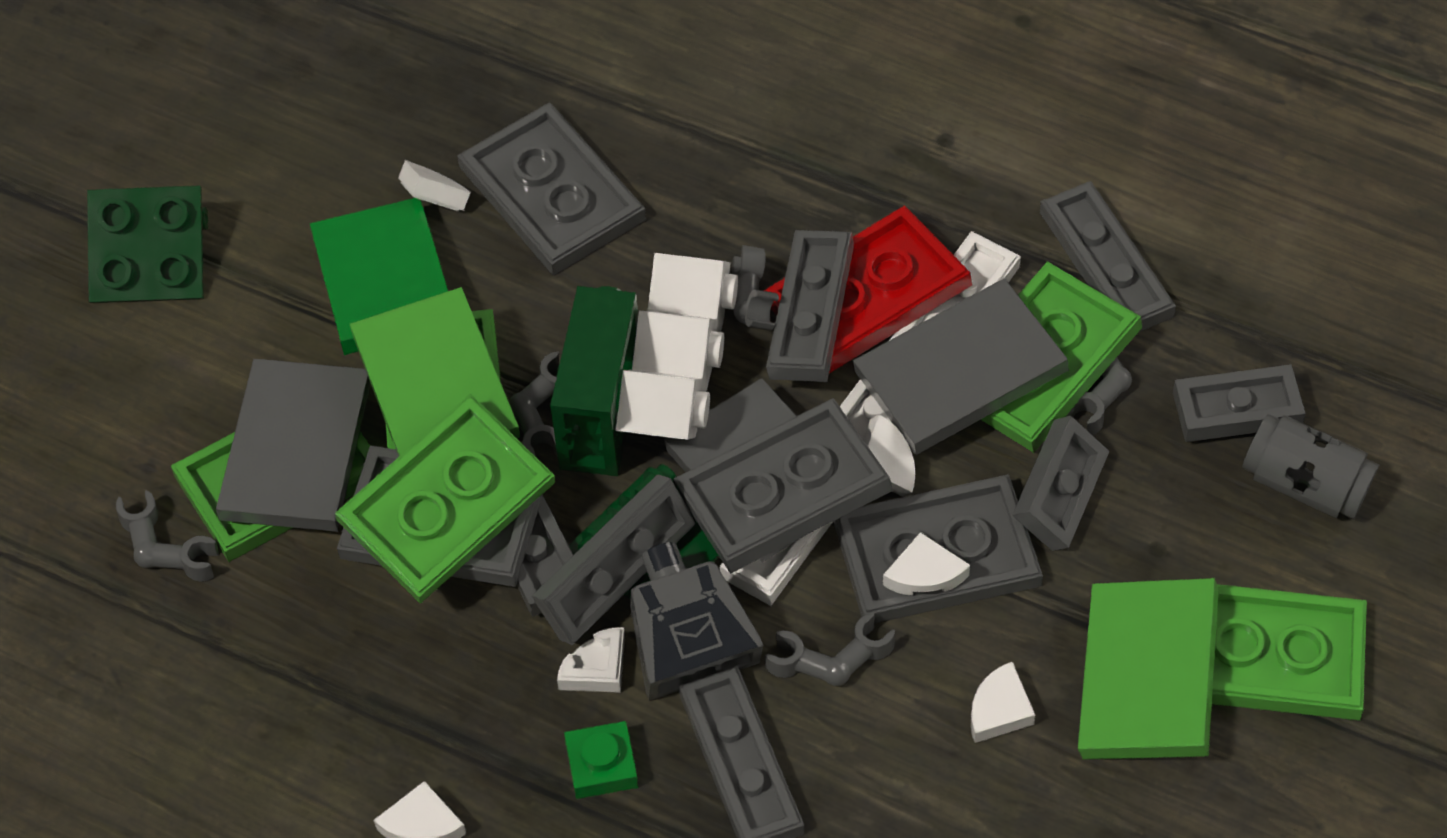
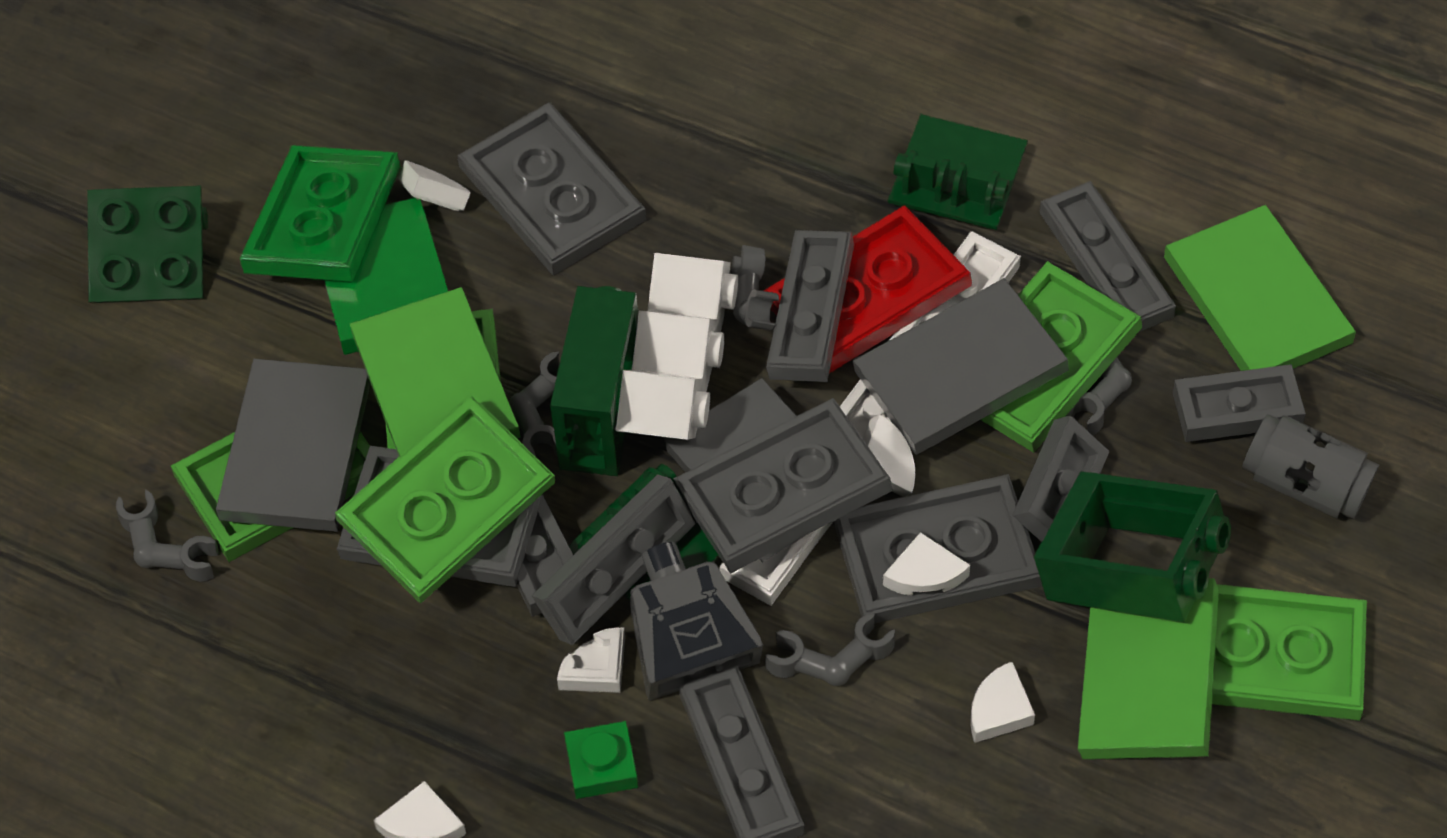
(320, 213): none -> green tile
(957, 171): none -> dark green hinge
(1138, 506): none -> dark green window
(1259, 292): none -> bright green tile

